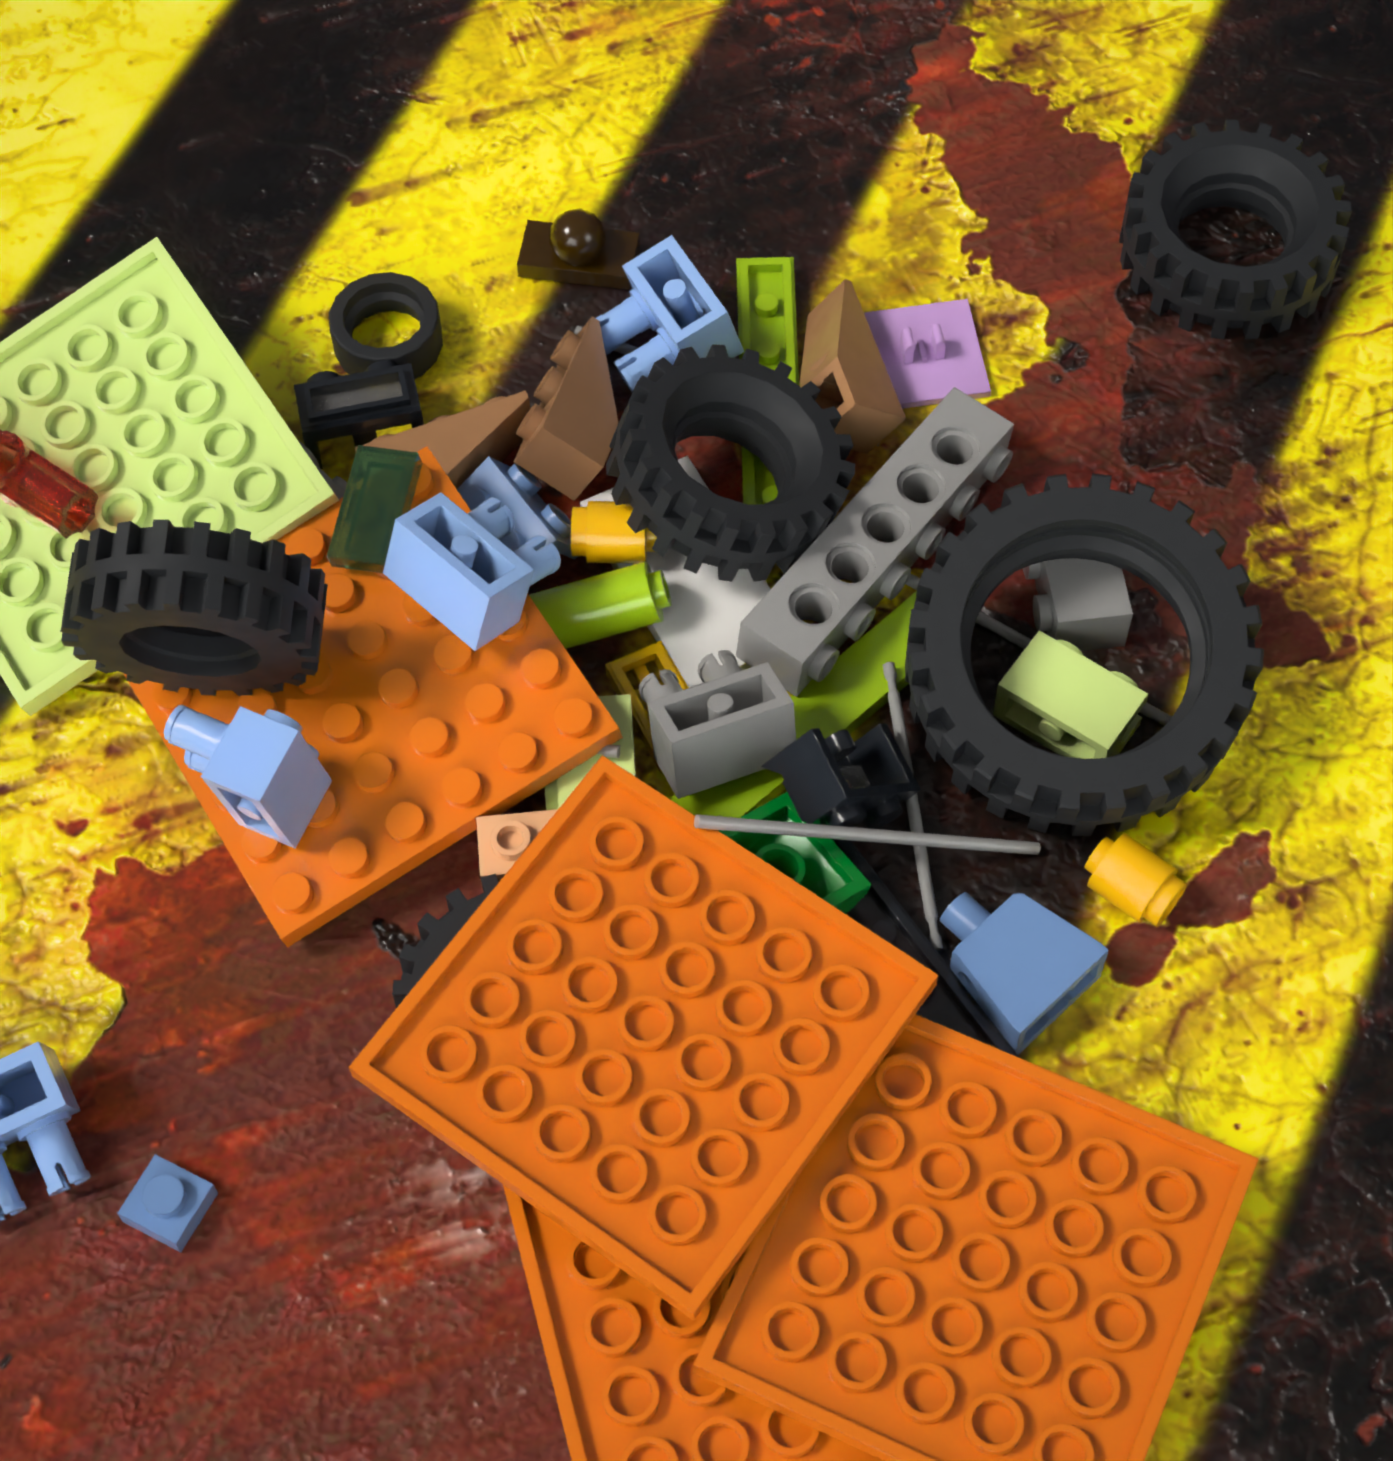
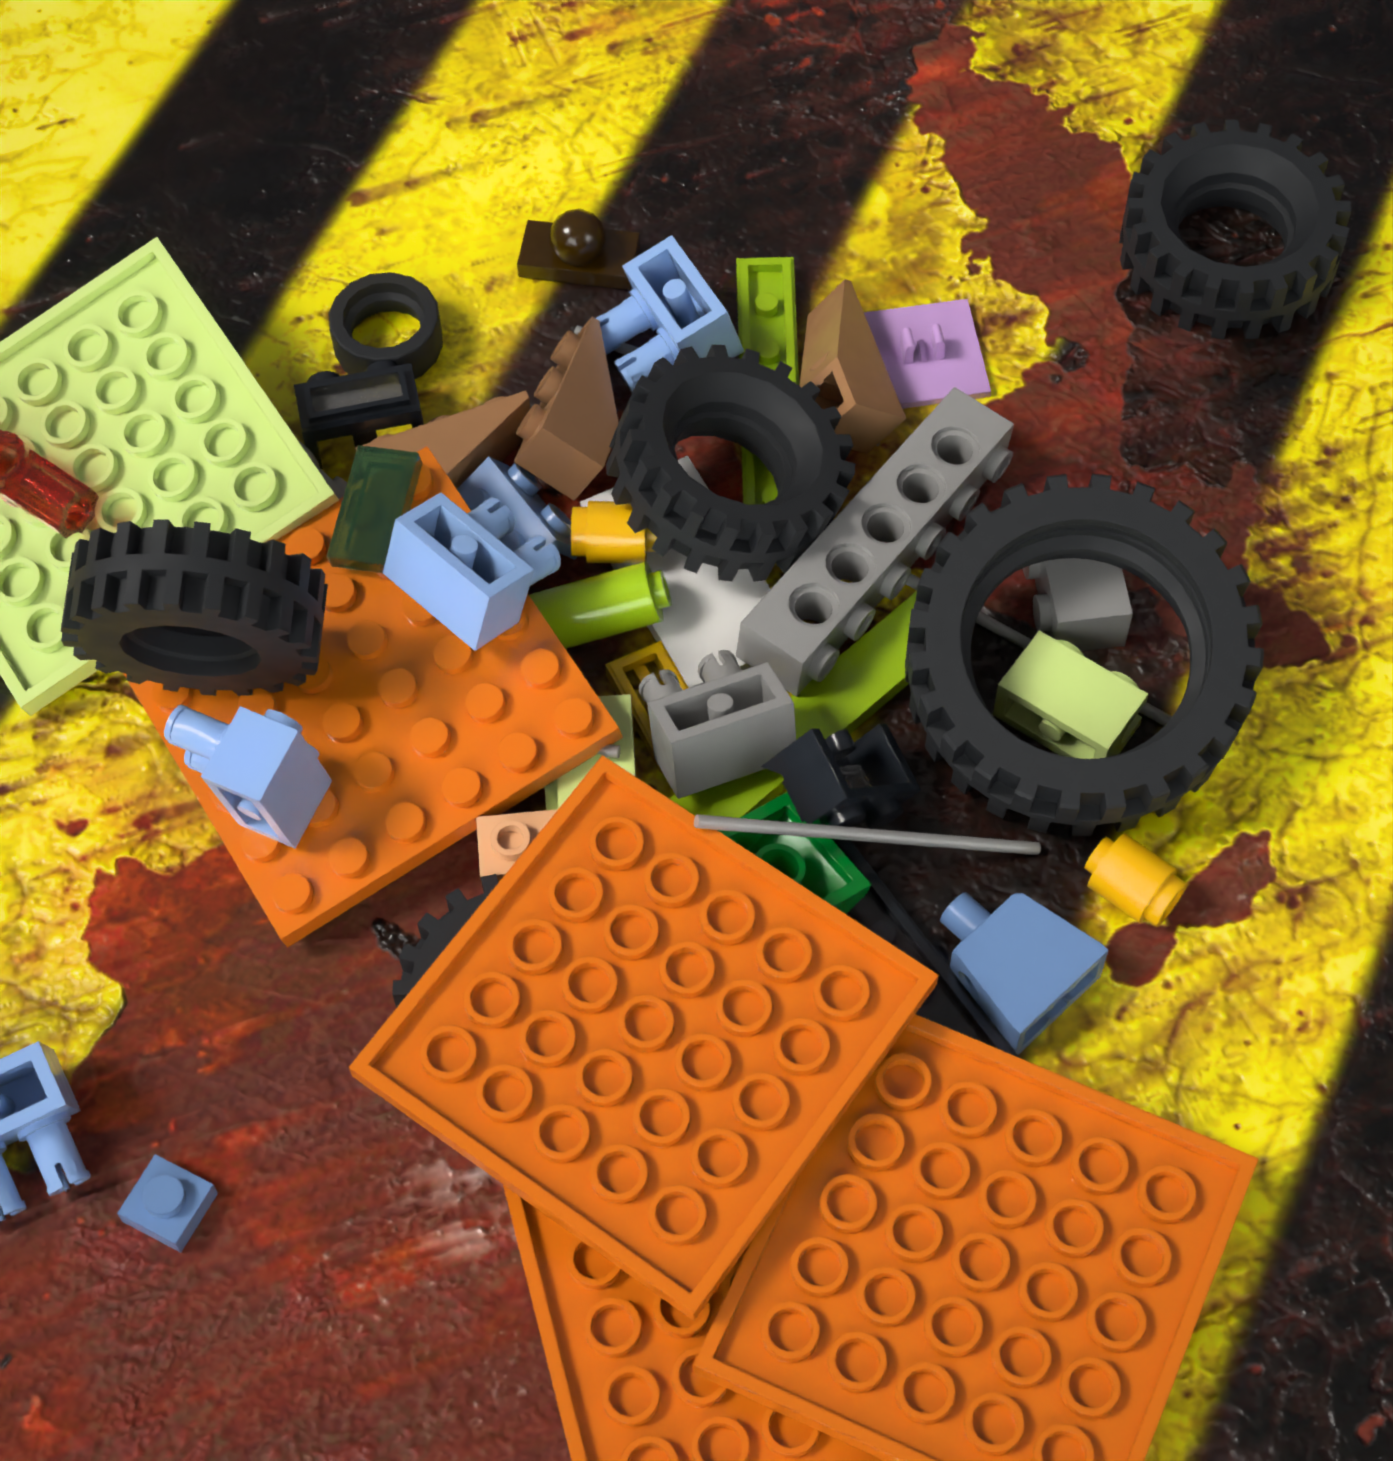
(913, 810): light grey piece -> none

